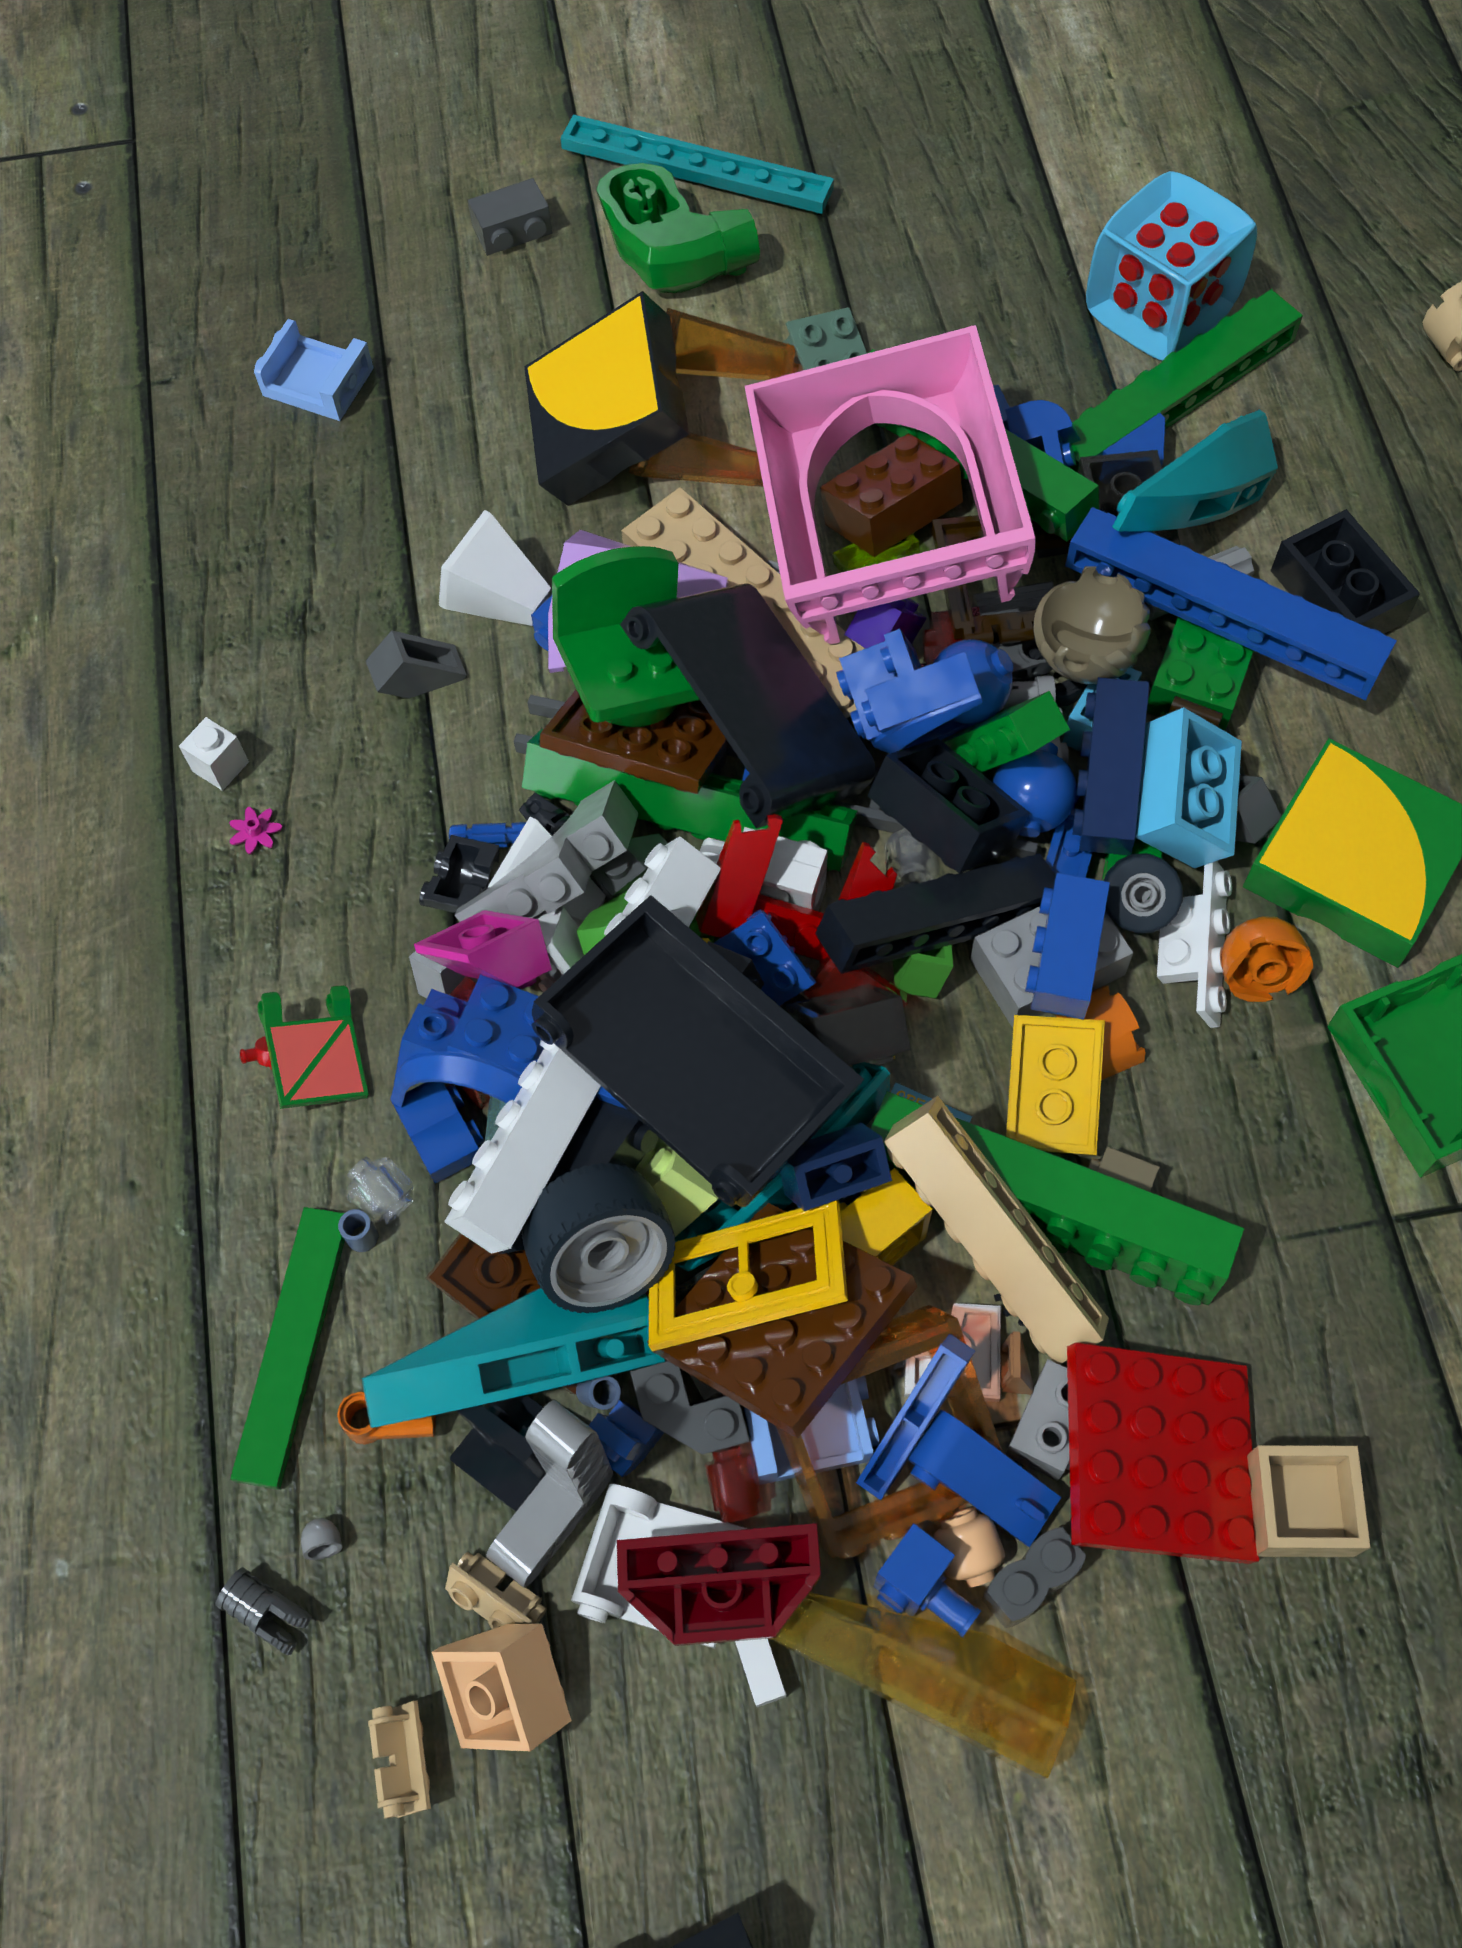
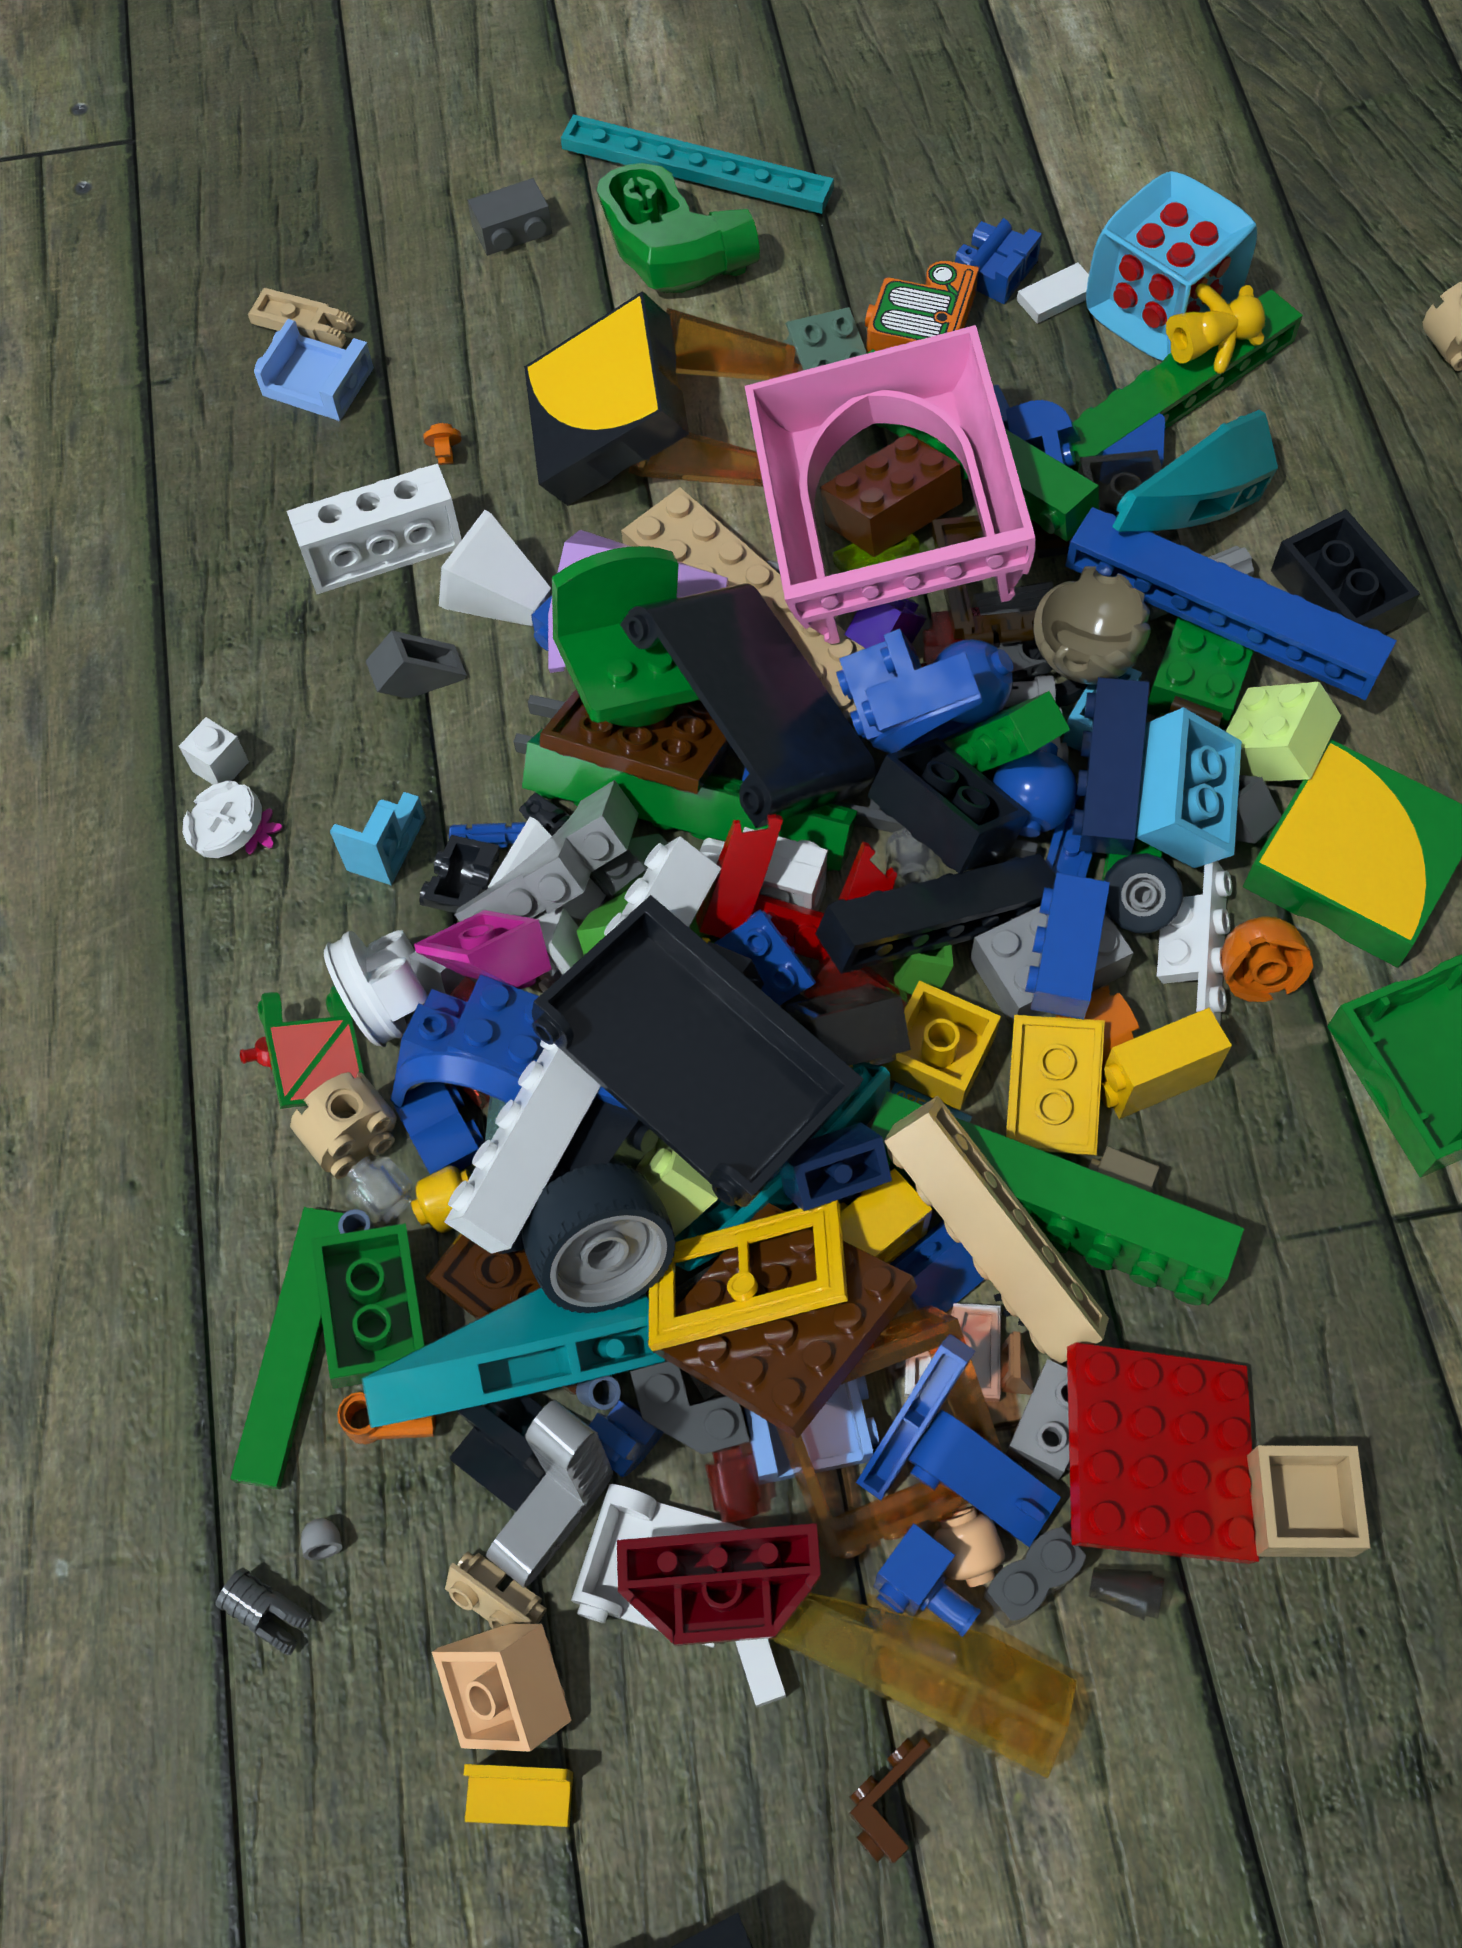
(222, 819): none -> white tile
(275, 307): none -> tan hinge
(344, 1123): none -> tan brick
(359, 530): none -> white brick
(366, 1301): none -> green brick
(376, 983): none -> white piece
(384, 841): none -> medium azure panel
(404, 1784): tan hinge -> none
(434, 1194): none -> yellow head
(442, 438): none -> orange plate
(518, 1795): none -> yellow panel
(876, 1834): none -> reddish brown bracket
(919, 311): none -> brick
(940, 1269): none -> blue panel
(946, 1045): none -> yellow brick
(1002, 258): none -> blue hips
(1054, 293): none -> white tile
(1128, 1590): none -> clear smoke cone
(1163, 1063): none -> yellow brick
(1198, 332): none -> yellow piece
(1283, 730): none -> yellowish green brick

